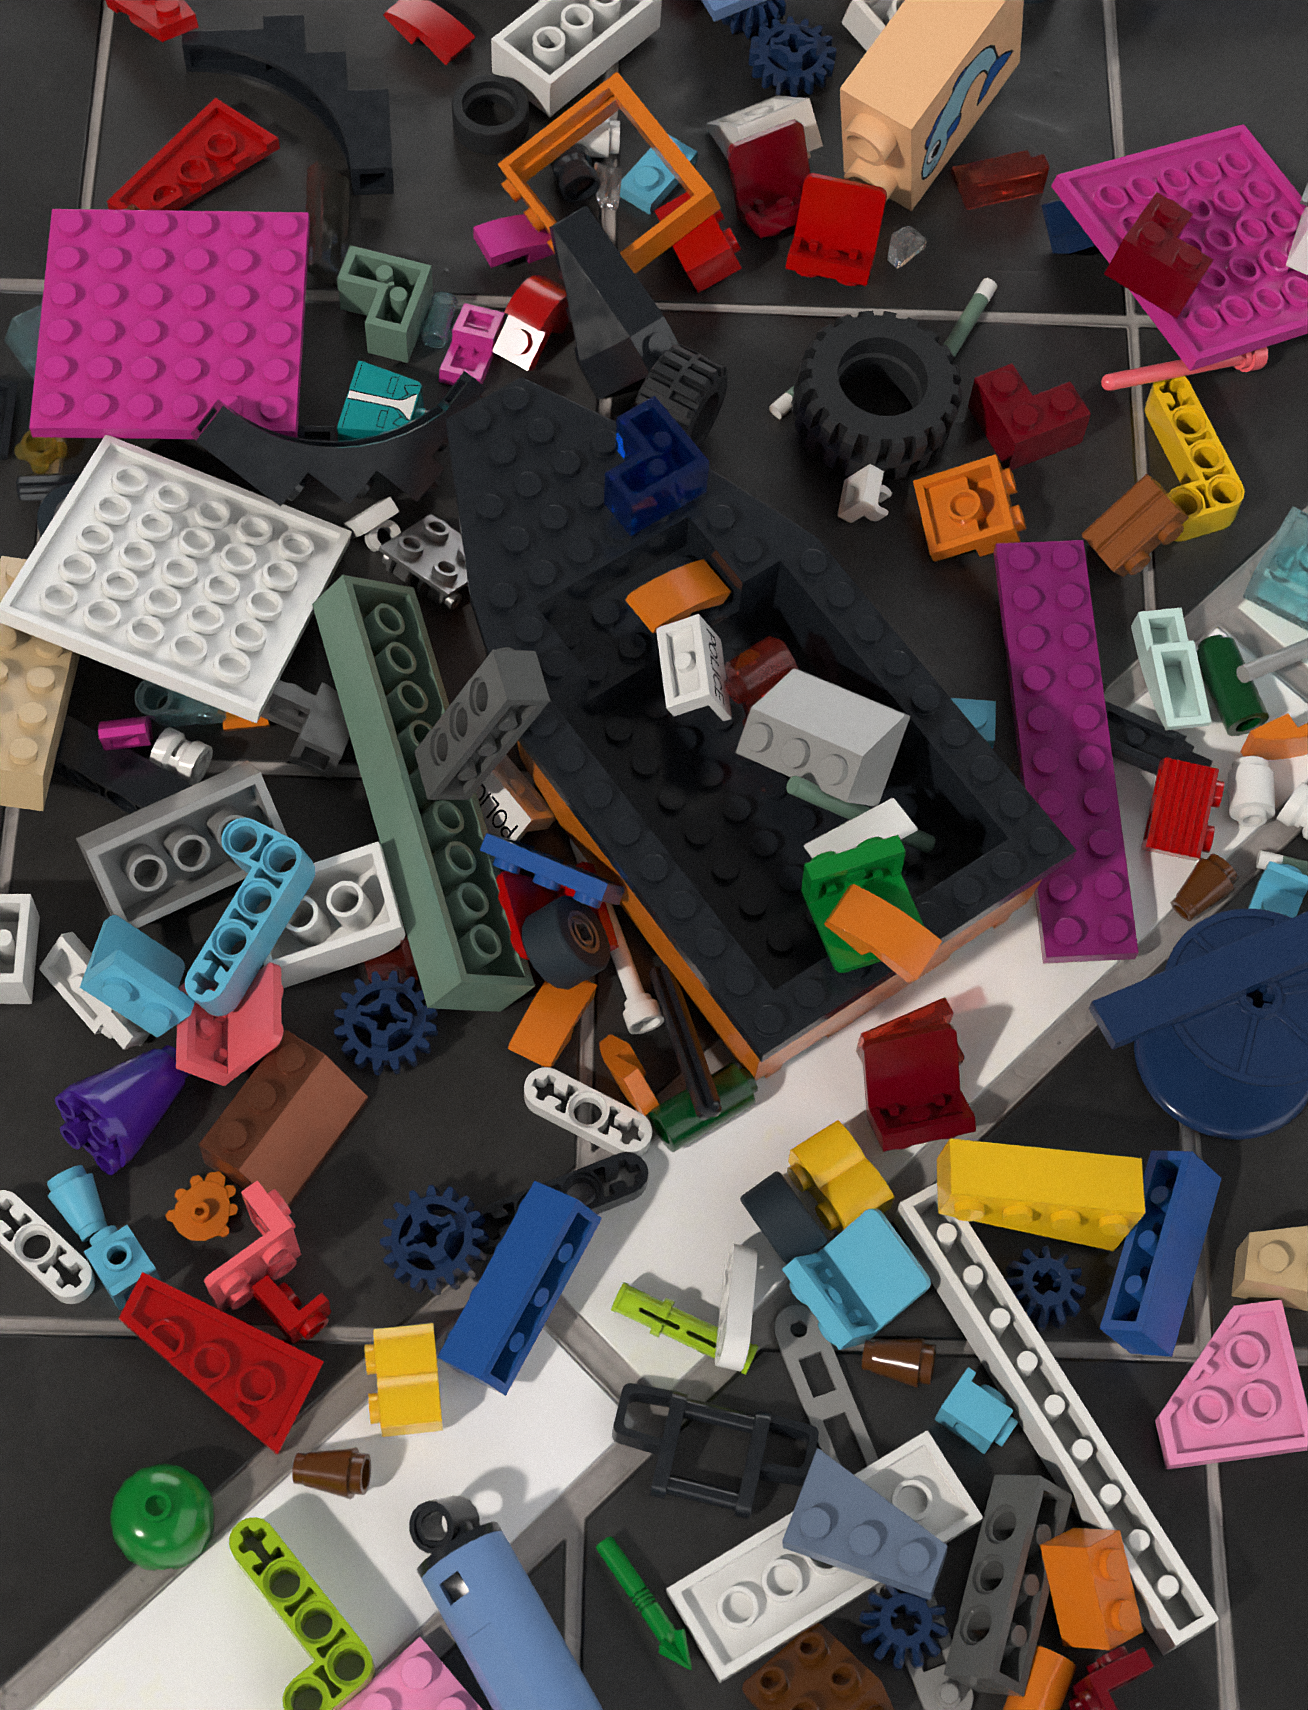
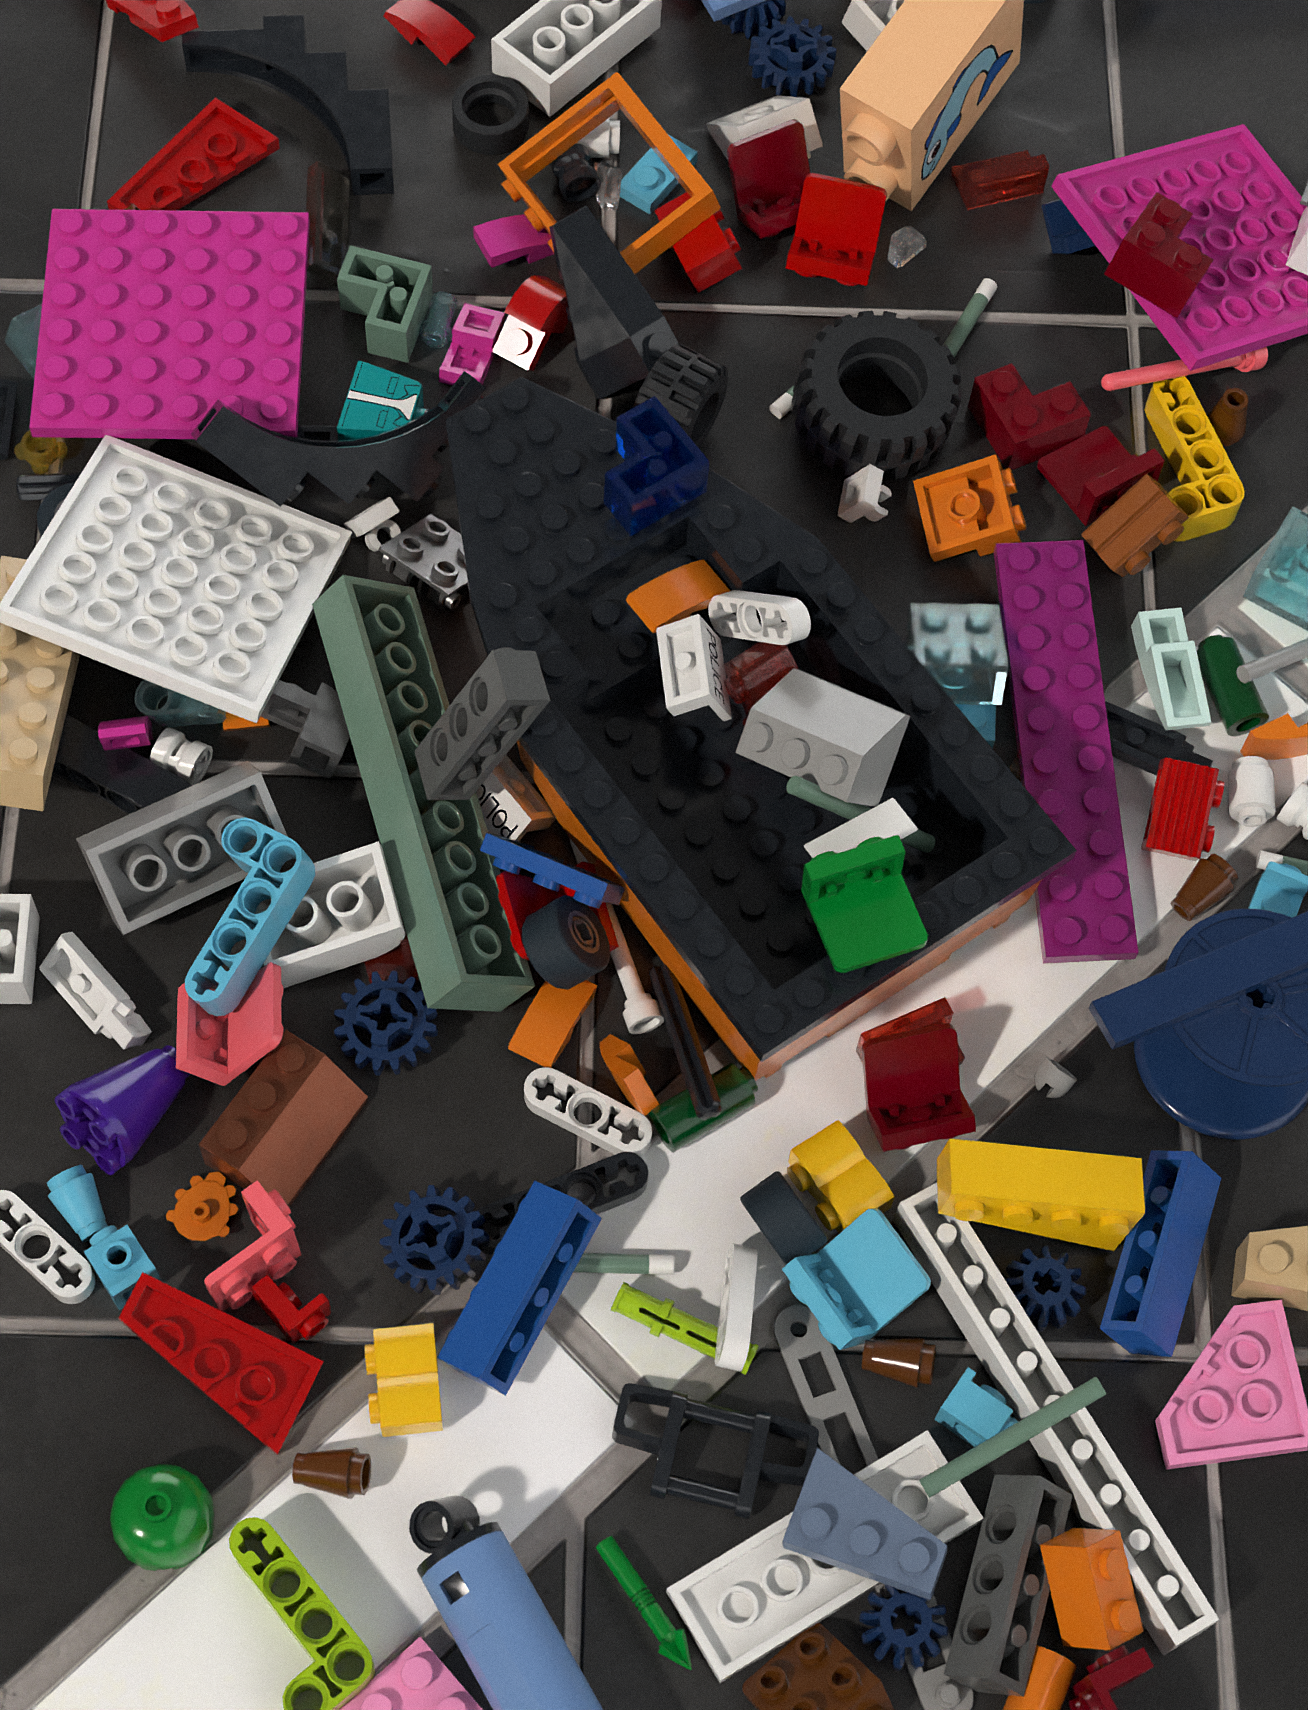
(137, 977): medium azure bracket -> none
(625, 1263): none -> sand green bar
(771, 611): none -> white beam
(884, 930): orange slope -> none
(961, 649): none -> clear light blue brick
(1012, 1437): none -> sand green bar
(1055, 1076): none -> light grey hinge
(1096, 472): none -> dark red bracket
(1230, 416): none -> reddish brown cone

